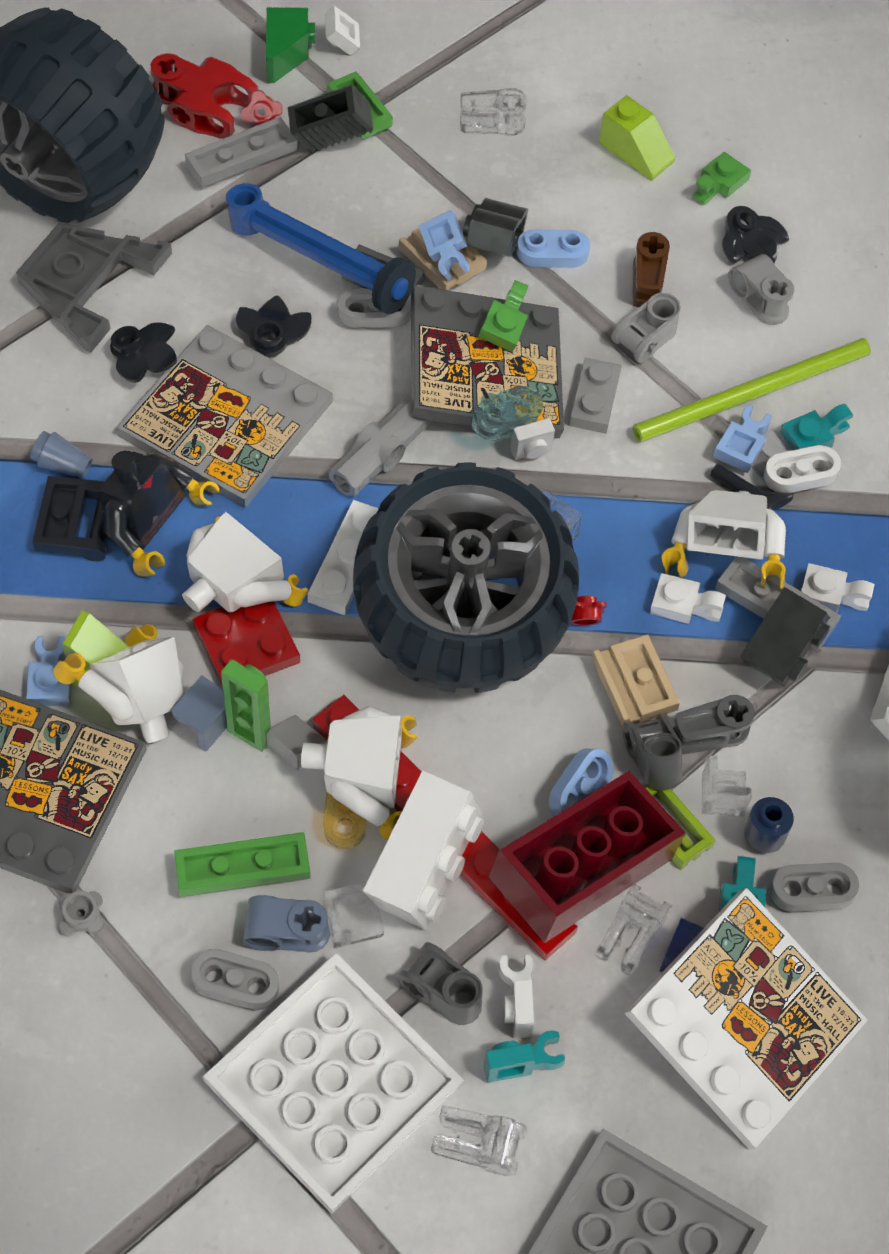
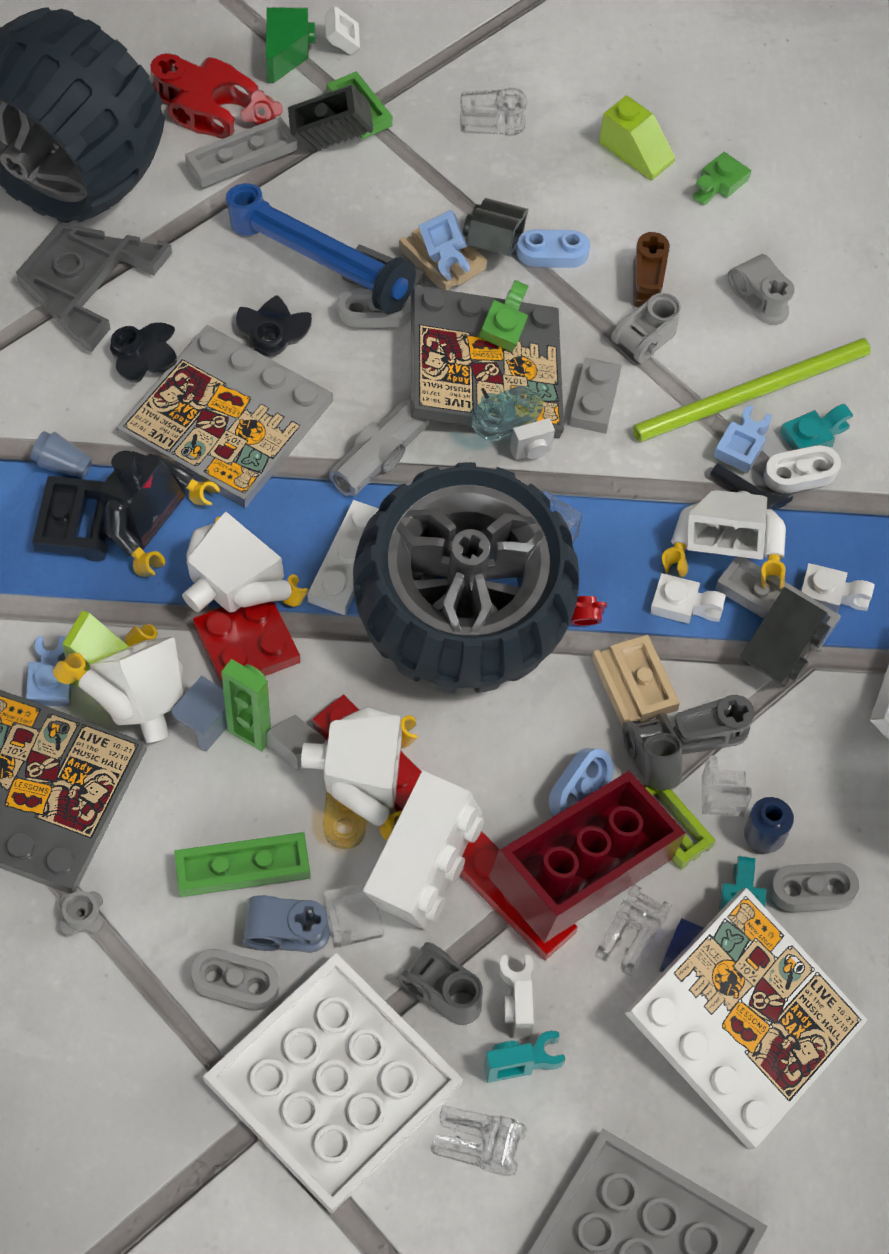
(750, 240): black plate -> none

